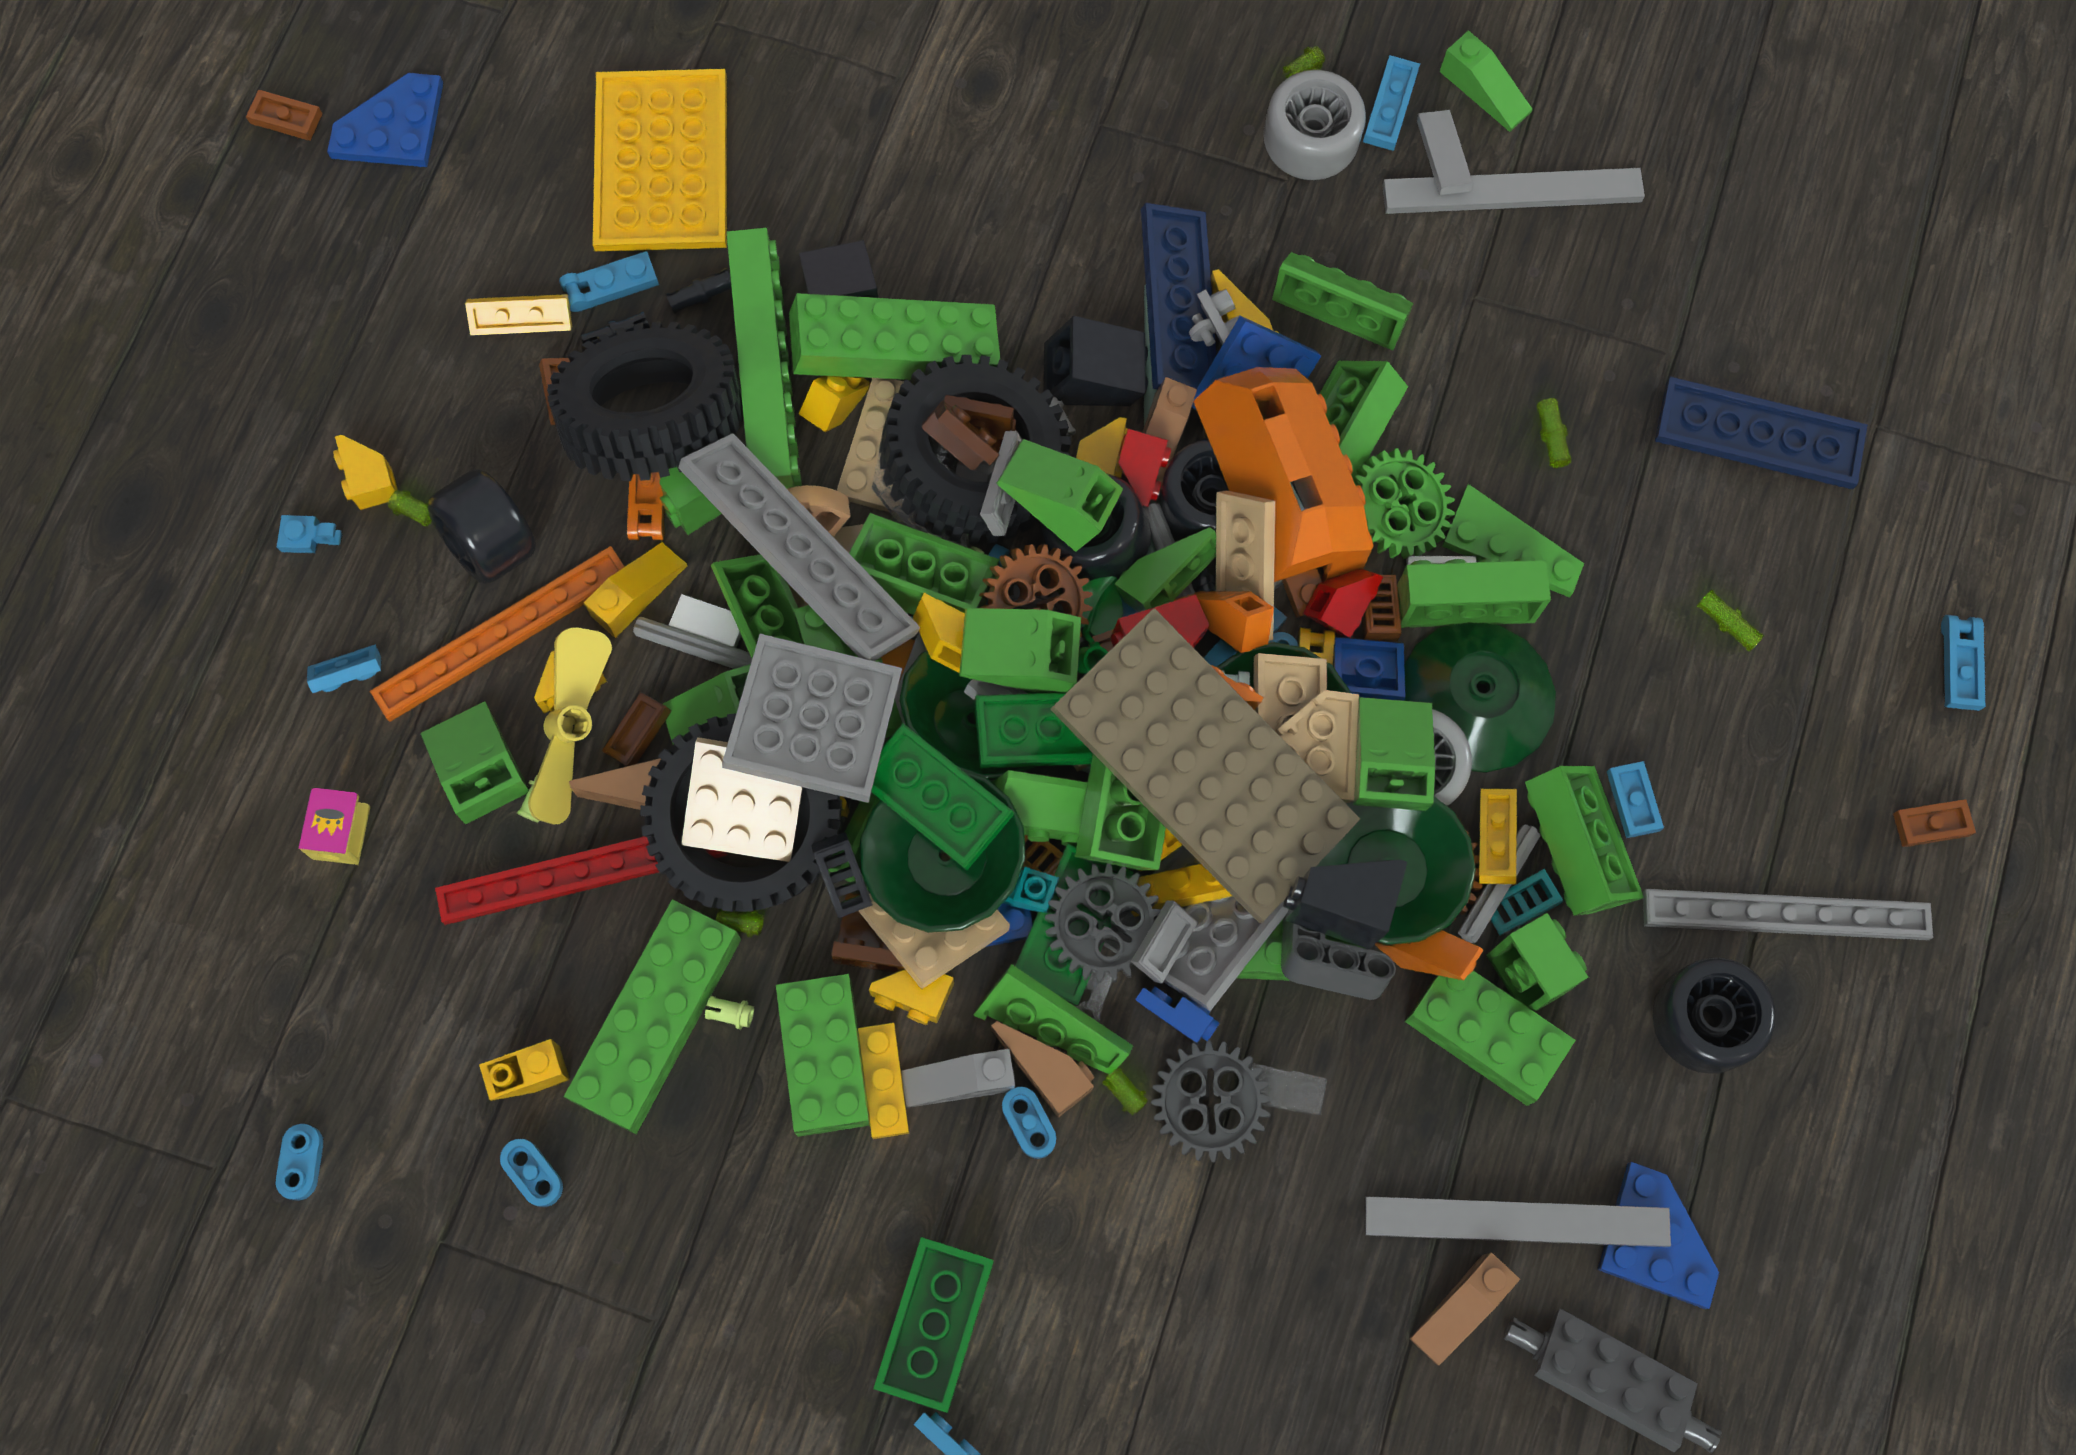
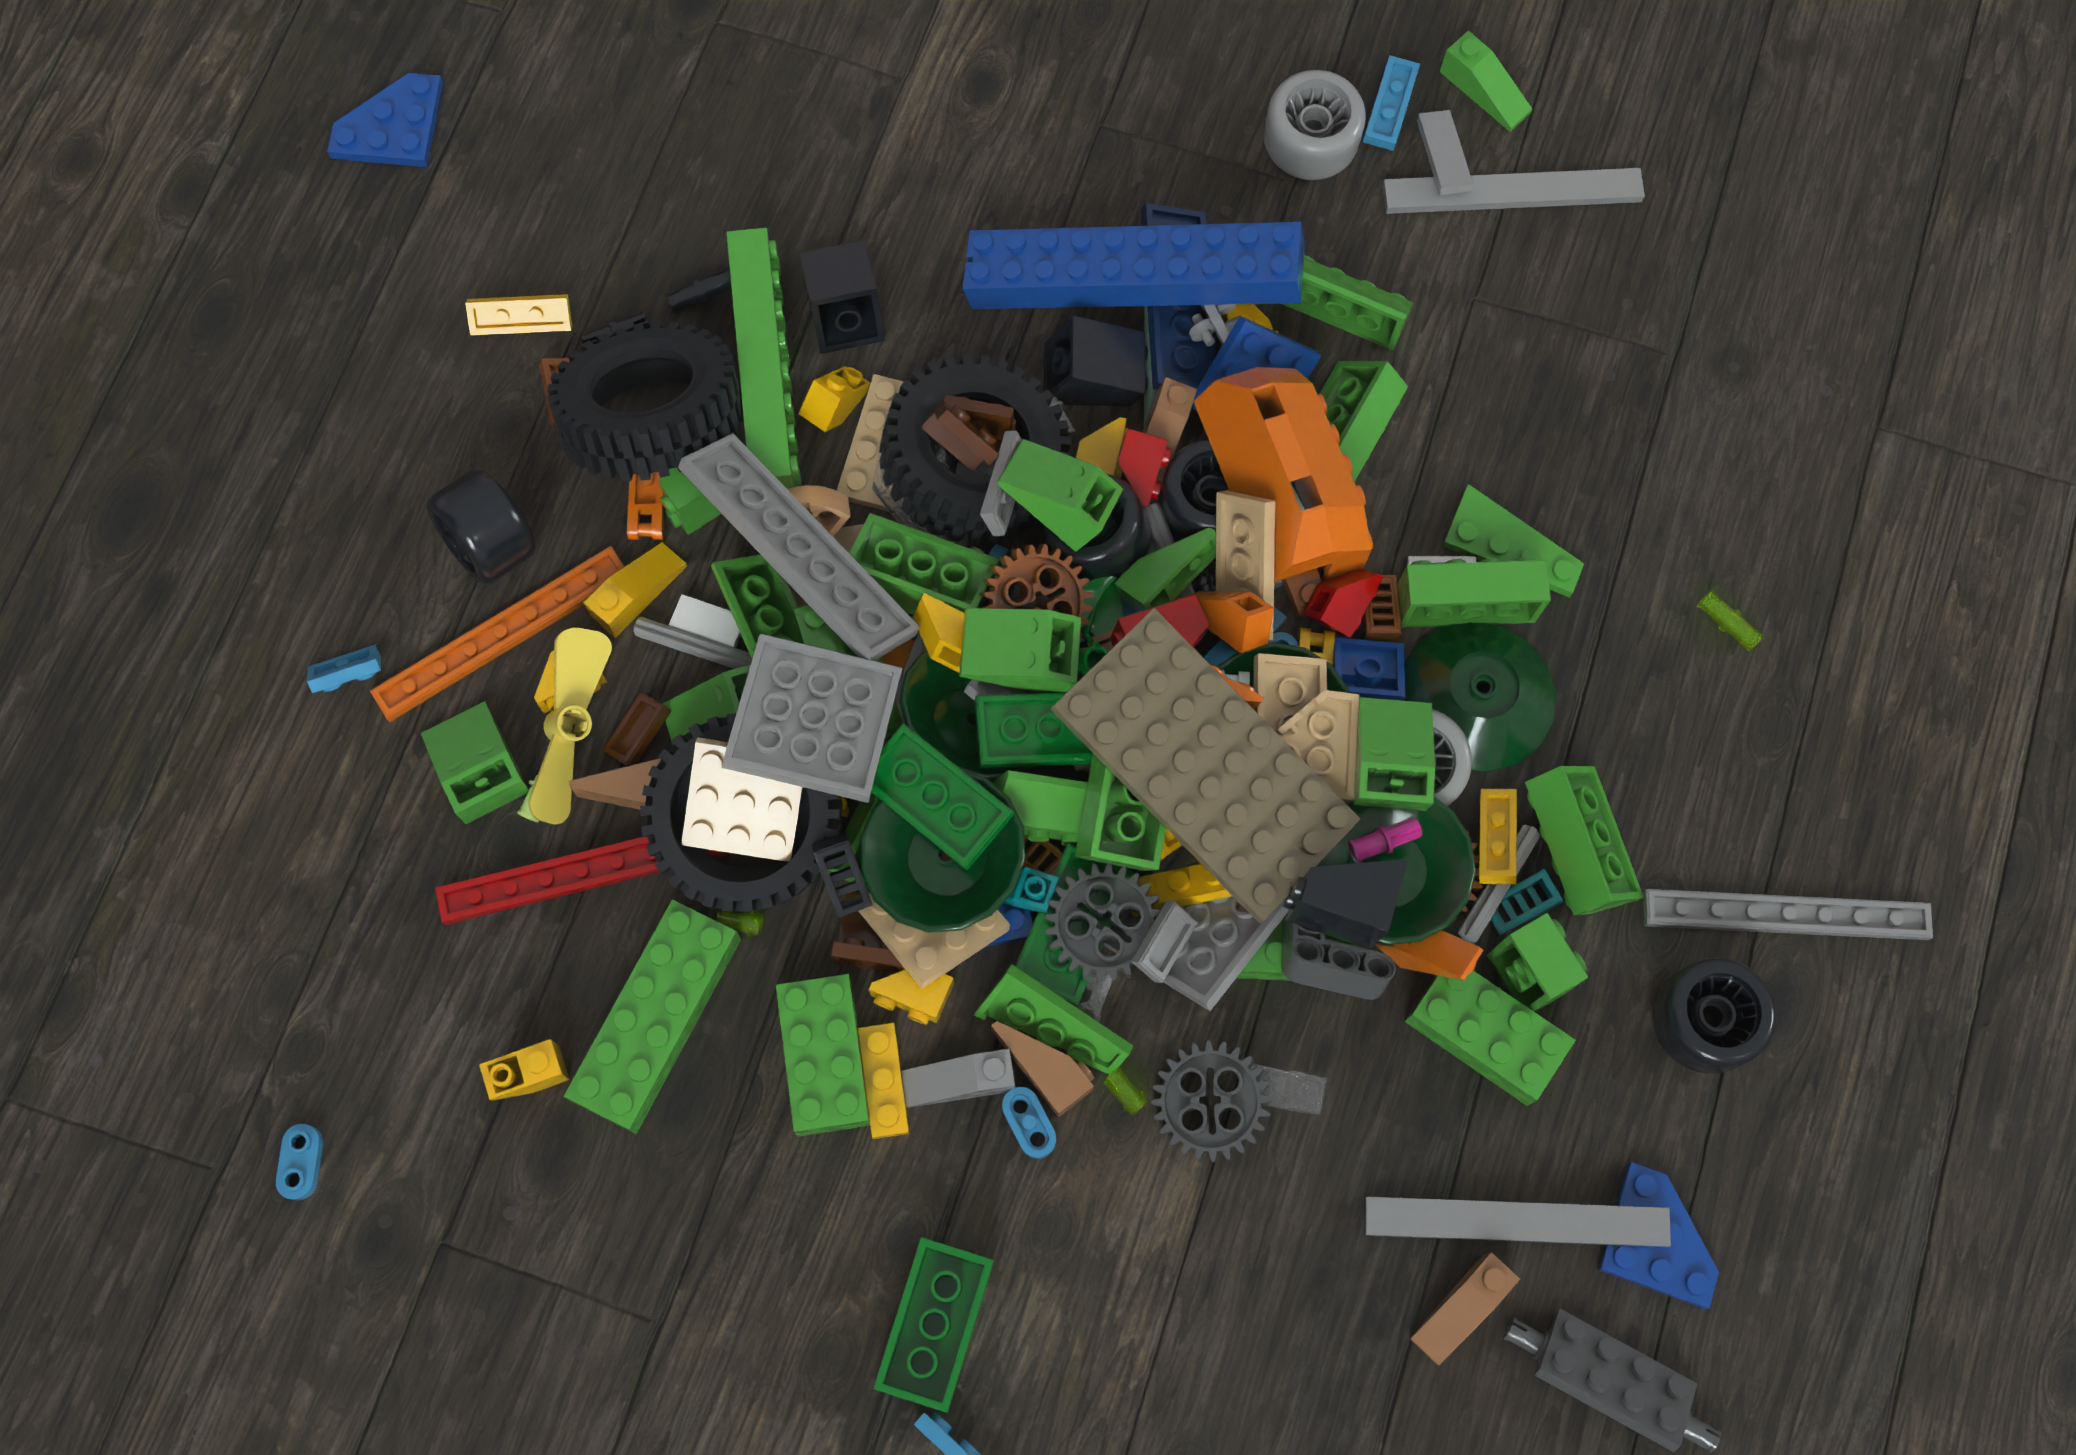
(284, 115): dark orange plate -> none
(302, 534): dark azure plate -> none
(334, 826): piece -> none
(367, 473): yellow slope -> none
(404, 504): clear neon green pin -> none
(532, 1174): dark azure plate -> none
(609, 282): dark azure plate -> none
(660, 160): yellow plate -> none
(731, 1012): yellowish green pin -> none
(886, 335): bright green brick -> none
(1135, 266): none -> blue piece
(1187, 1016): blue plate -> none
(1309, 60): clear neon green pin -> none
(1384, 839): none -> dark pink axle
(1426, 496): bright green gear -> none
(1554, 433): clear neon green pin -> none
(1635, 799): dark azure plate -> none
(1761, 433): dark blue plate -> none
(1934, 823): dark orange plate -> none
(1964, 663): dark azure plate -> none

